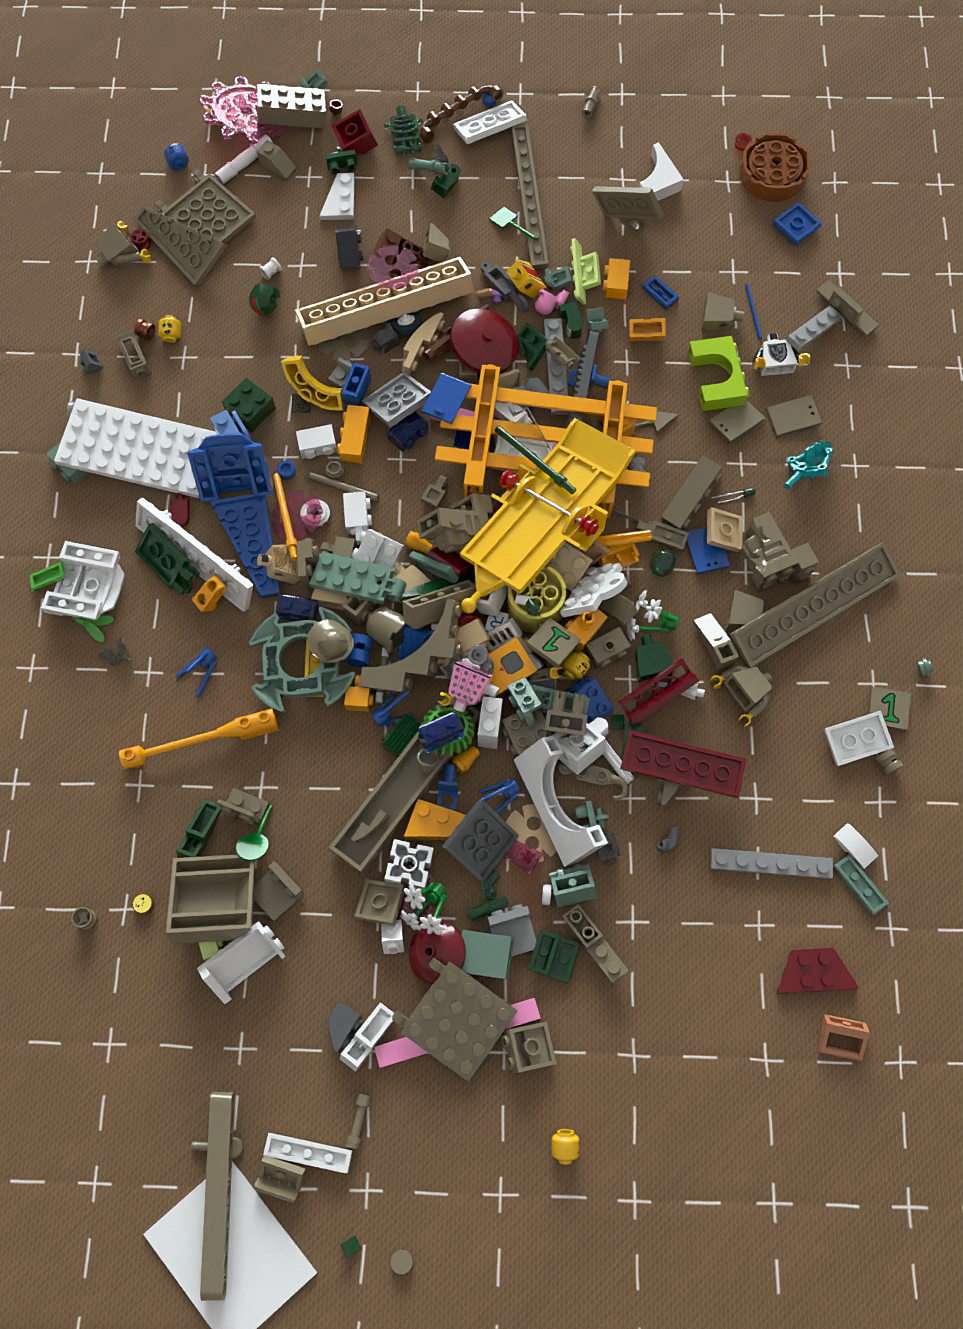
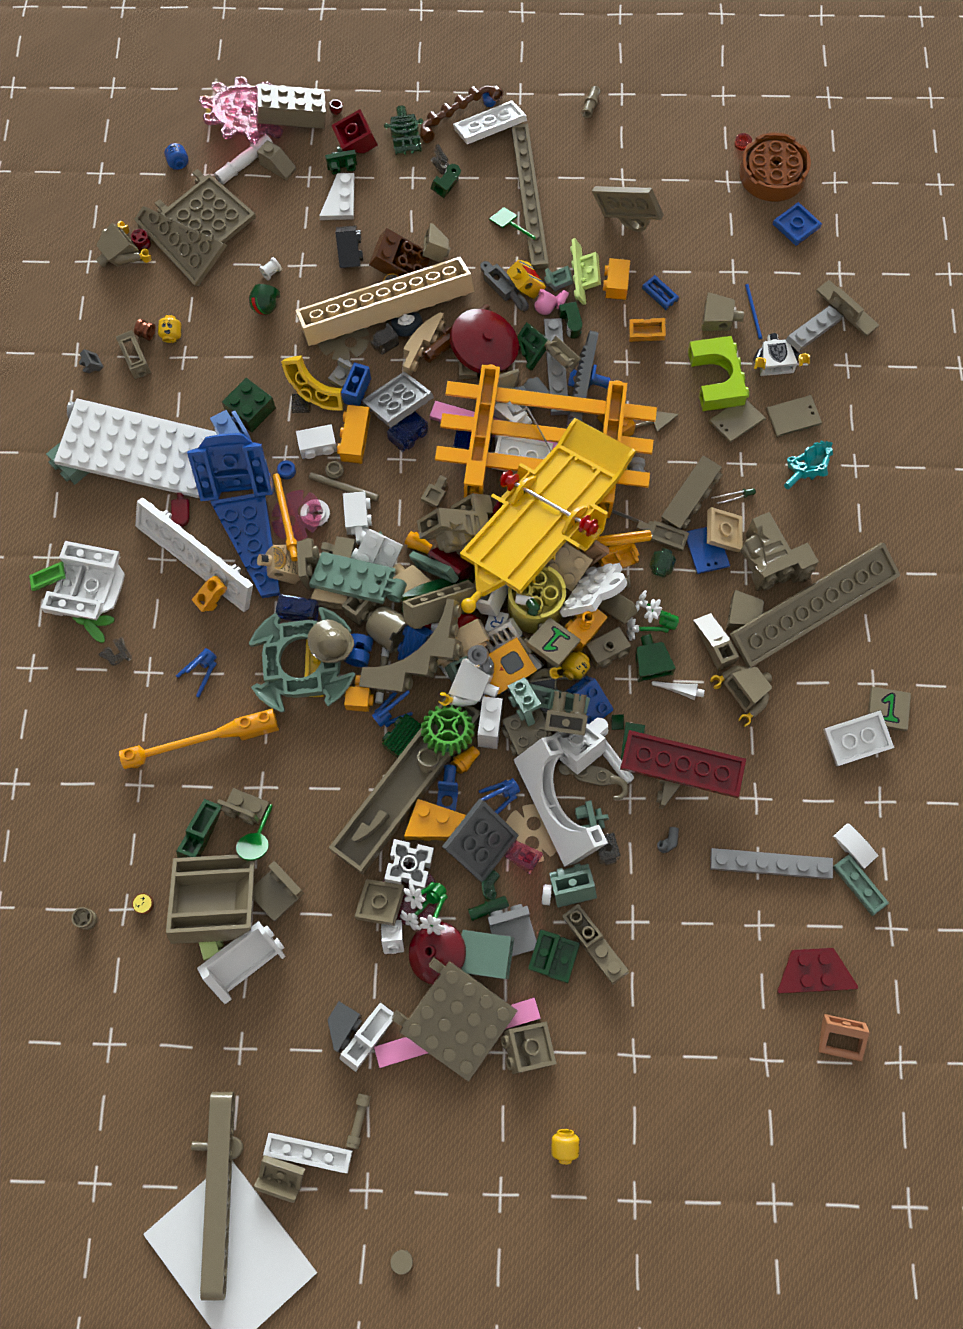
(166, 560): dark green tile -> none
(315, 80): sand green bracket -> none
(350, 1246): dark green piece -> none
(383, 268): clear pink piece -> none
(434, 166): sand green pin -> none
(440, 732): clear blue brick -> none
(446, 398): blue container -> none
(467, 685): bright pink torso -> none
(490, 293): arm -> none
(559, 479): dark green bar -> none
(596, 319): sand green bracket -> none
(664, 694): dark red fence -> none
(665, 178): white arch -> none
(889, 762): dark tan wheel -> none
(925, 667): sand green plate -> none

